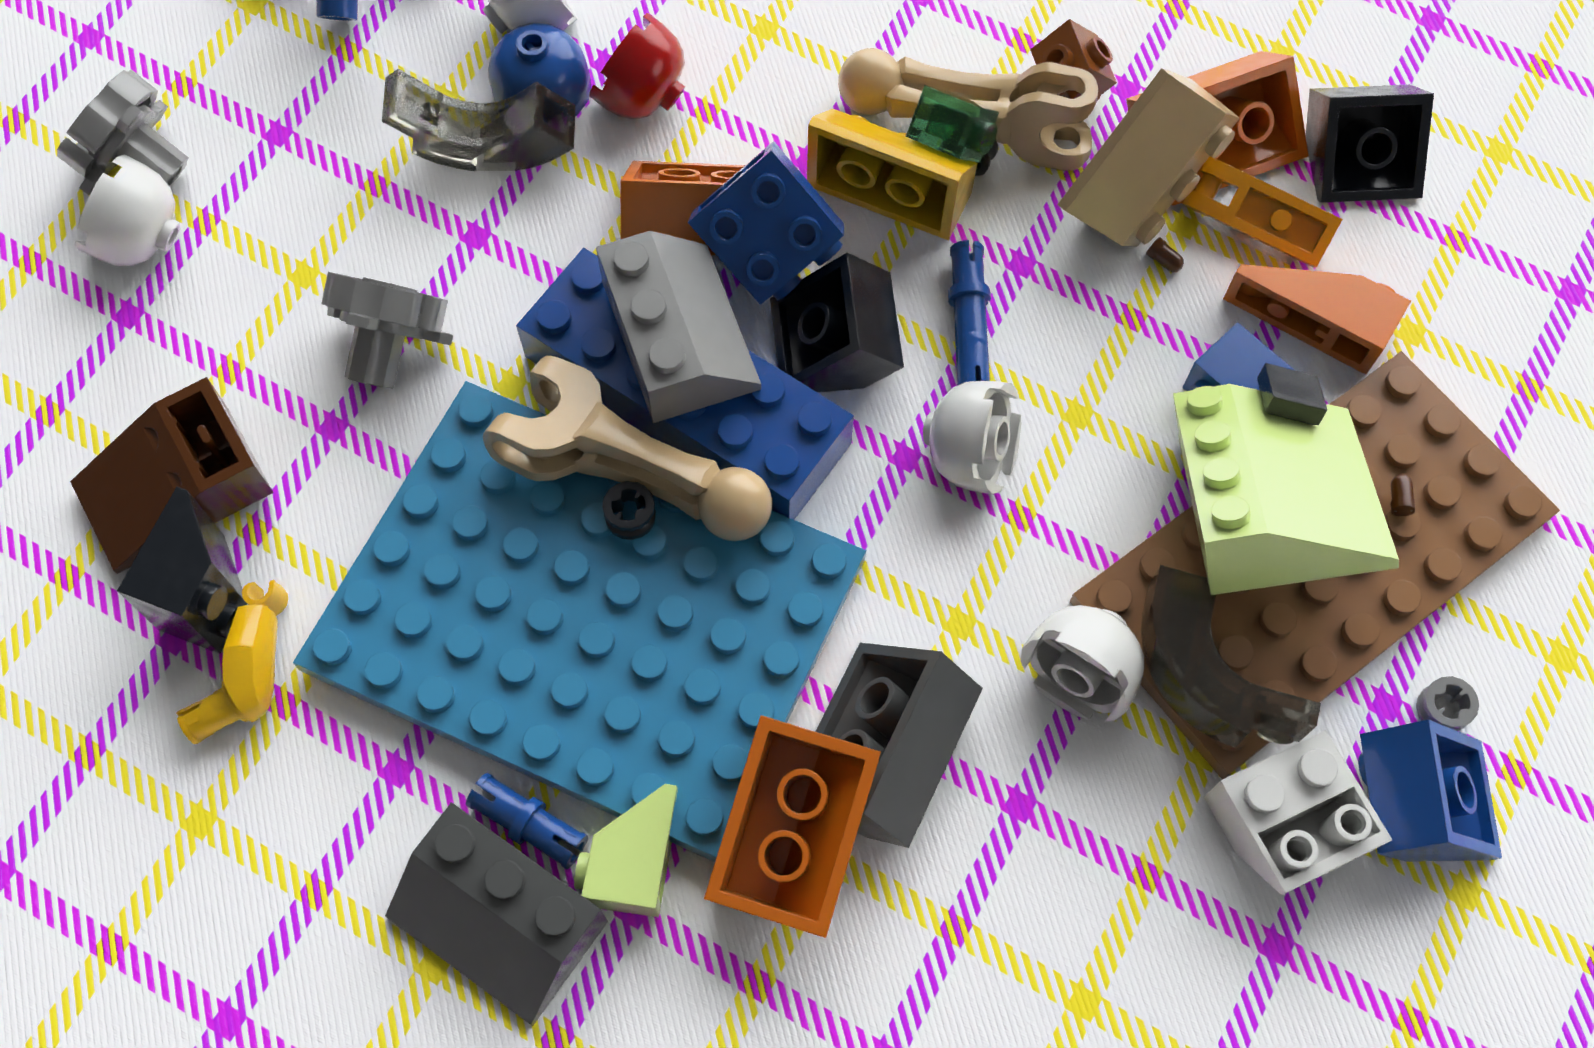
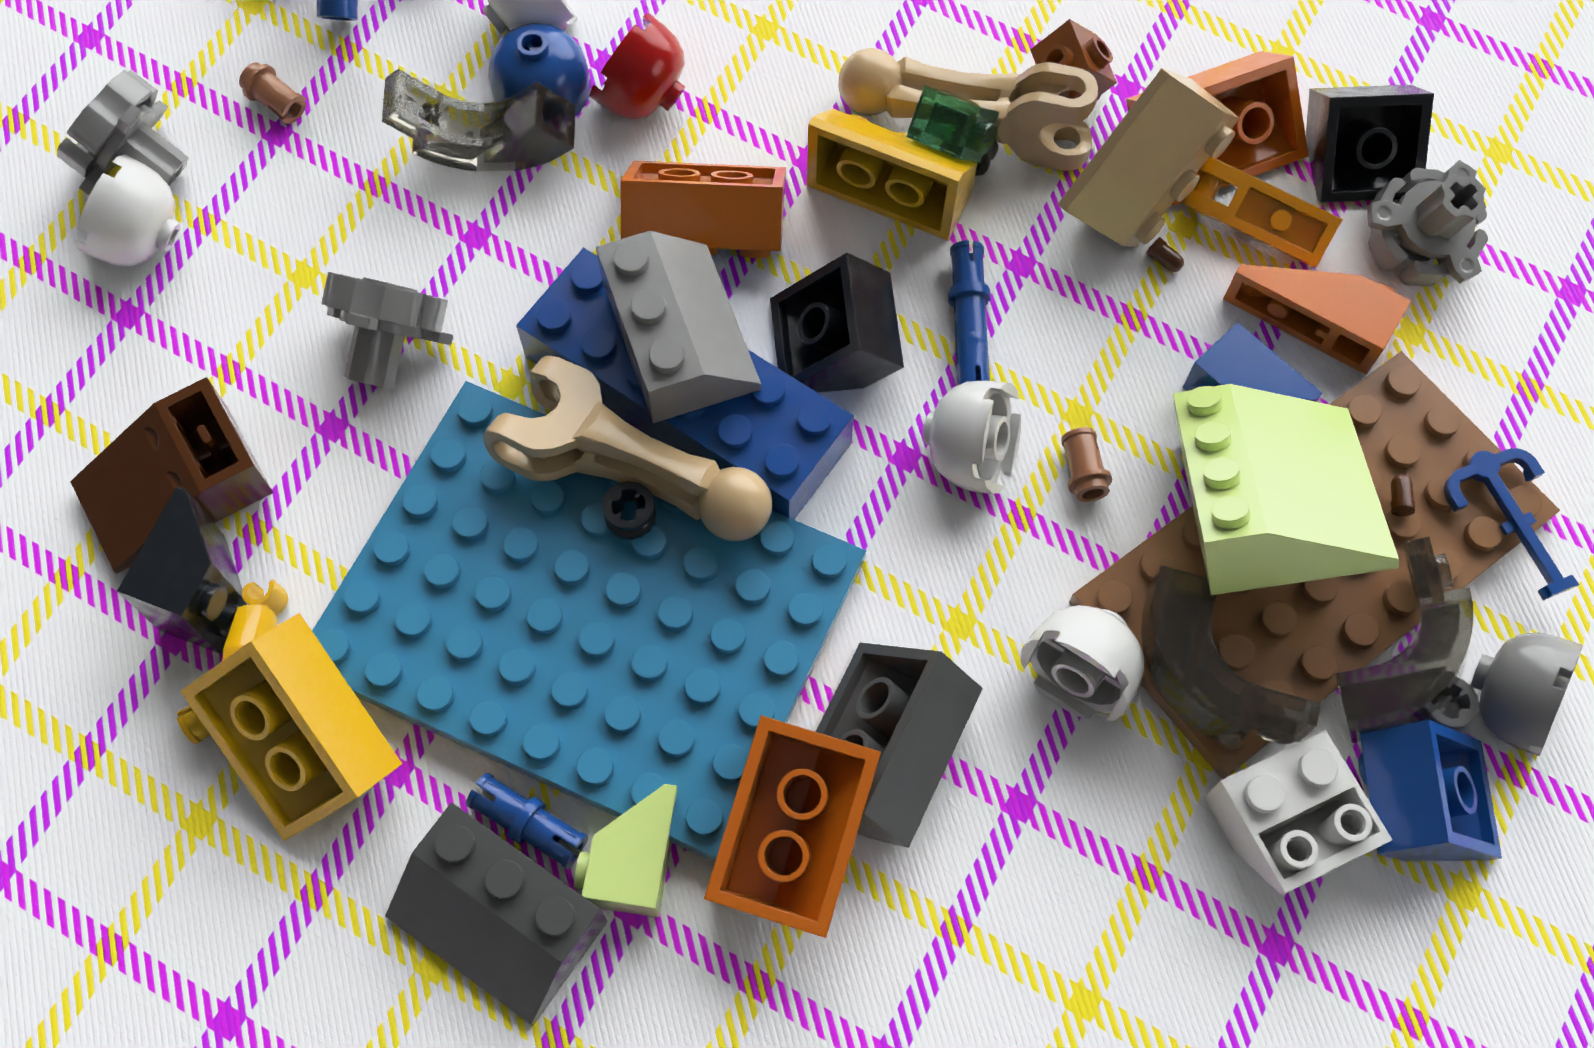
(262, 85): none -> nougat pin
(291, 727): none -> yellow slope
(768, 225): blue brick -> none
(1088, 477): none -> nougat pin
(1291, 394): black tile -> none
(1429, 667): none -> clear smoke arch
(1434, 222): none -> light grey piece
(1484, 468): none -> blue piece
(1525, 687): none -> light grey cylinder

